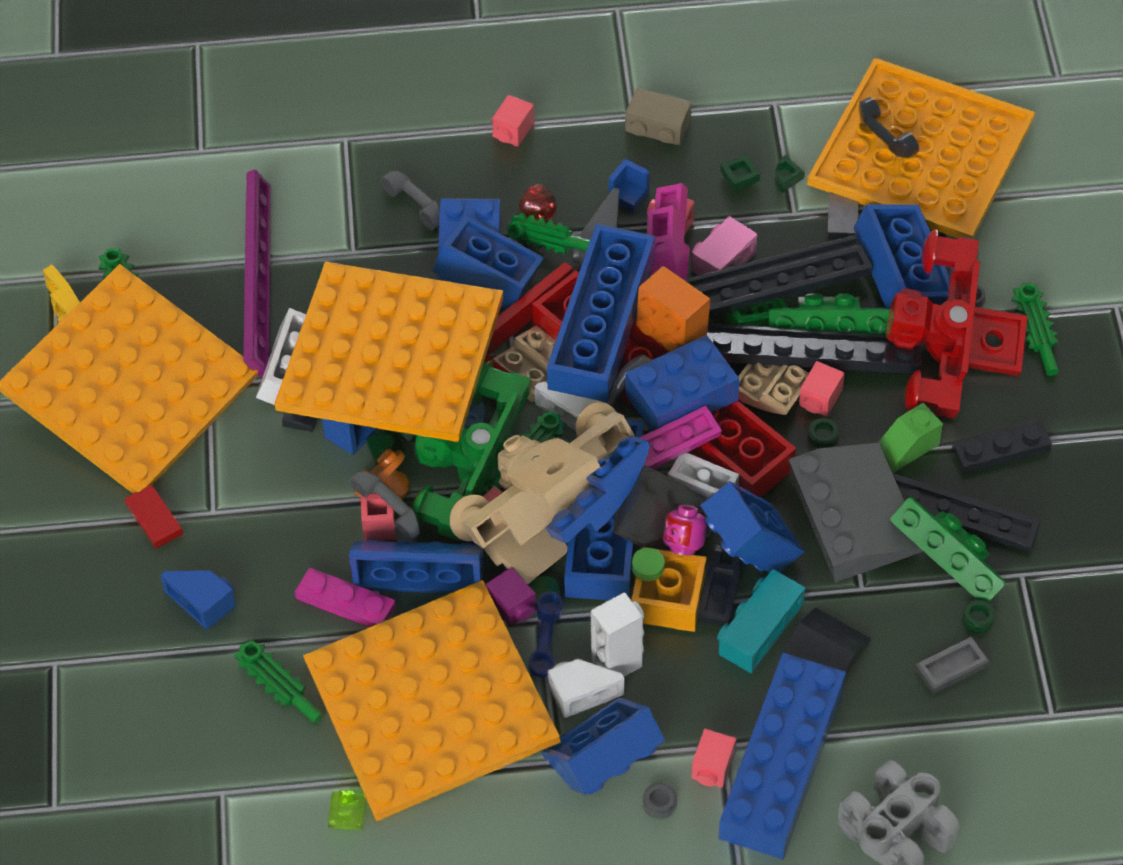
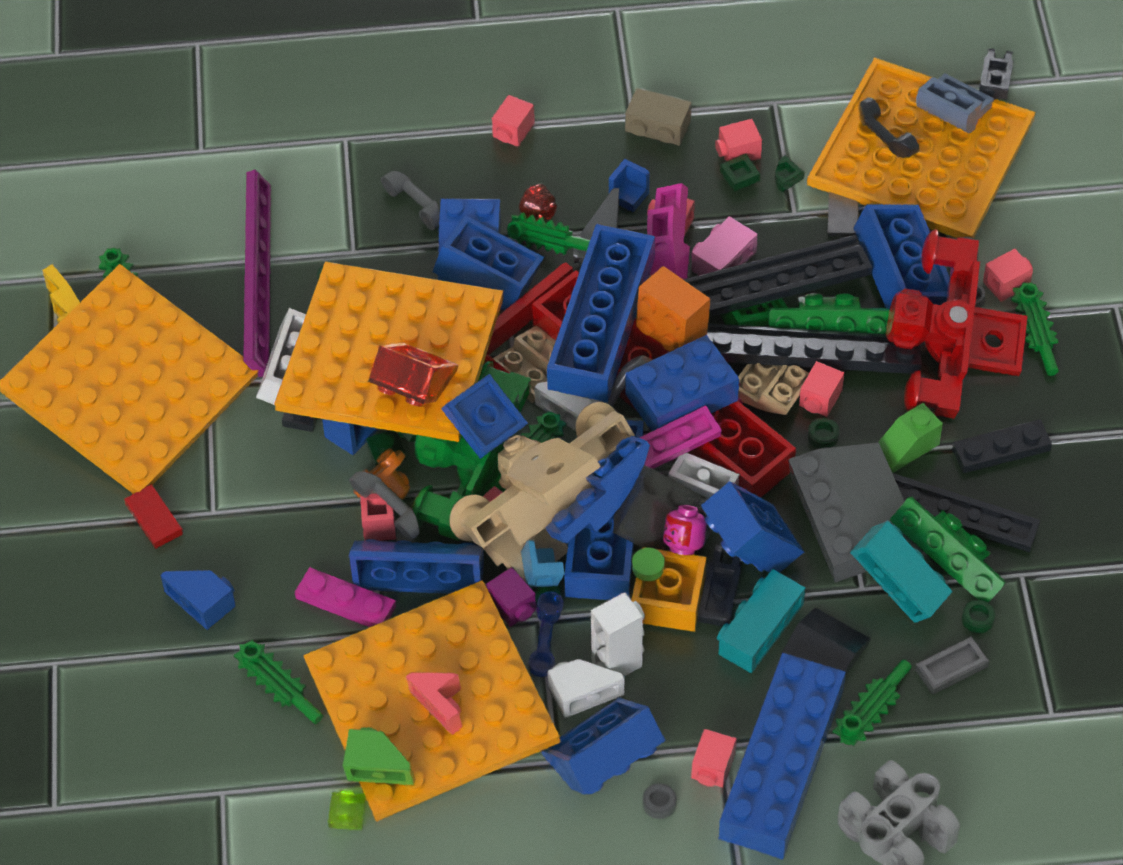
(375, 759): none -> bright green slope
(411, 373): none -> clear red slope
(435, 694): none -> coral slope
(484, 416): none -> blue tile
(540, 566): none -> dark azure panel
(739, 140): none -> coral brick
(871, 704): none -> green piece
(901, 571): none -> teal brick
(953, 102): none -> sand blue brick
(996, 75): none -> black hinge
(1007, 273): none -> coral brick

